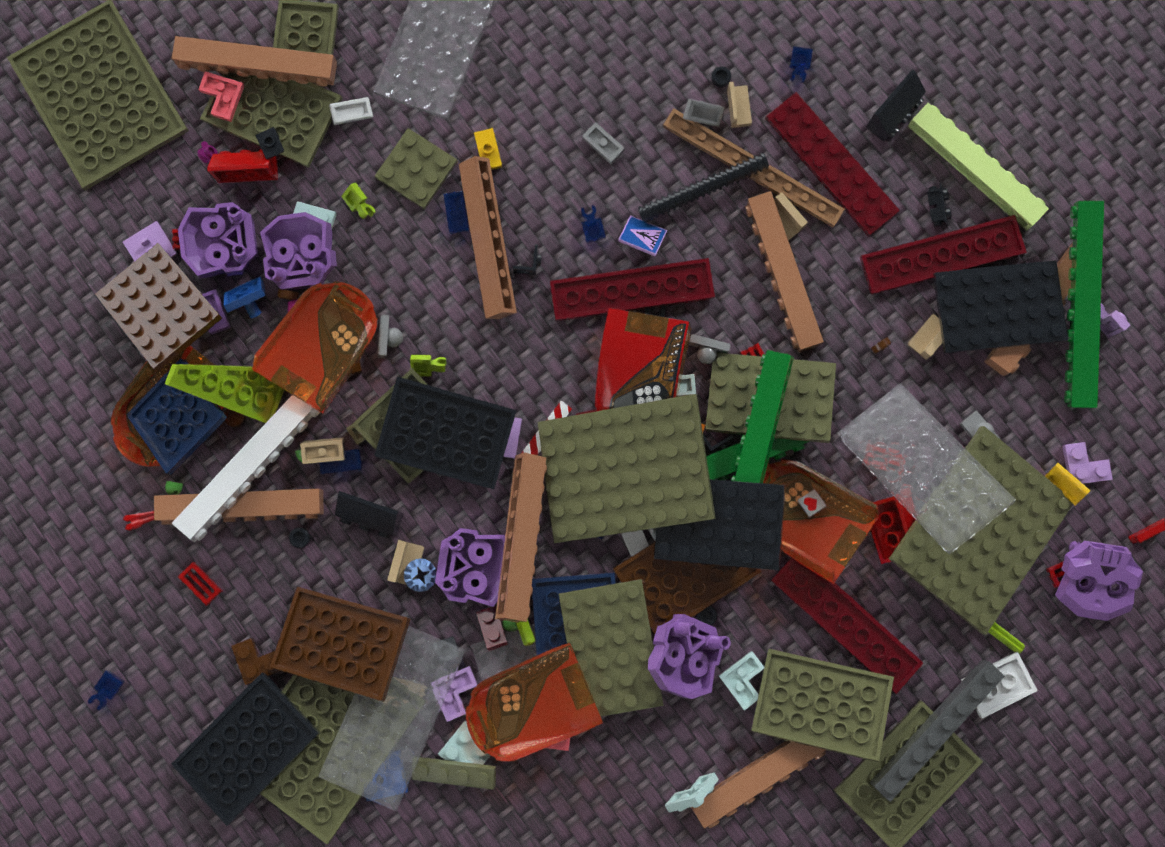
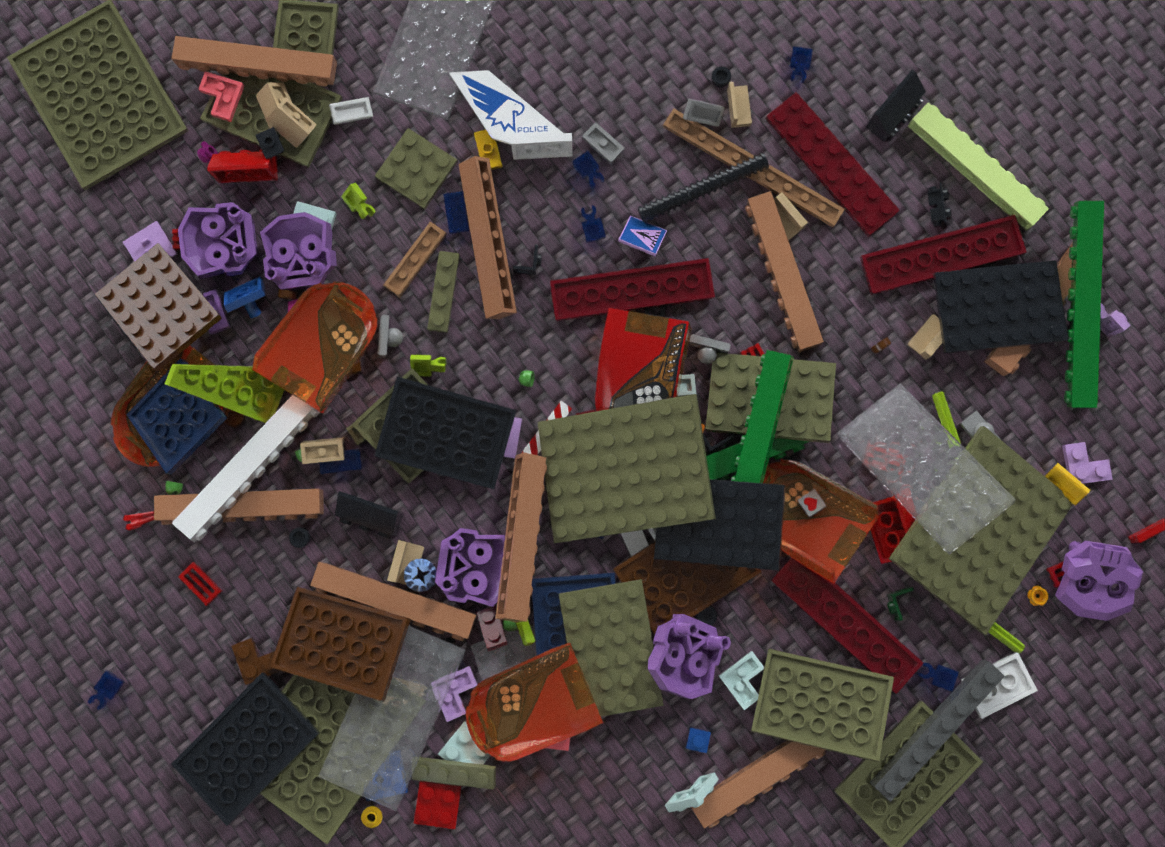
(271, 96): none -> tan panel
(291, 122): none -> tan panel
(372, 810): none -> yellow plate
(394, 600): none -> nougat brick
(415, 259): none -> medium nougat tile
(437, 804): none -> red plate
(443, 292): none -> olive plate
(511, 118): none -> white piece
(526, 378): none -> bright green hinge
(587, 166): none -> clear blue plate
(698, 740): none -> blue plate
(892, 604): none -> dark green bracket
(942, 676): none -> clear blue plate
(944, 414): none -> lime axle
(1043, 596): none -> light orange plate

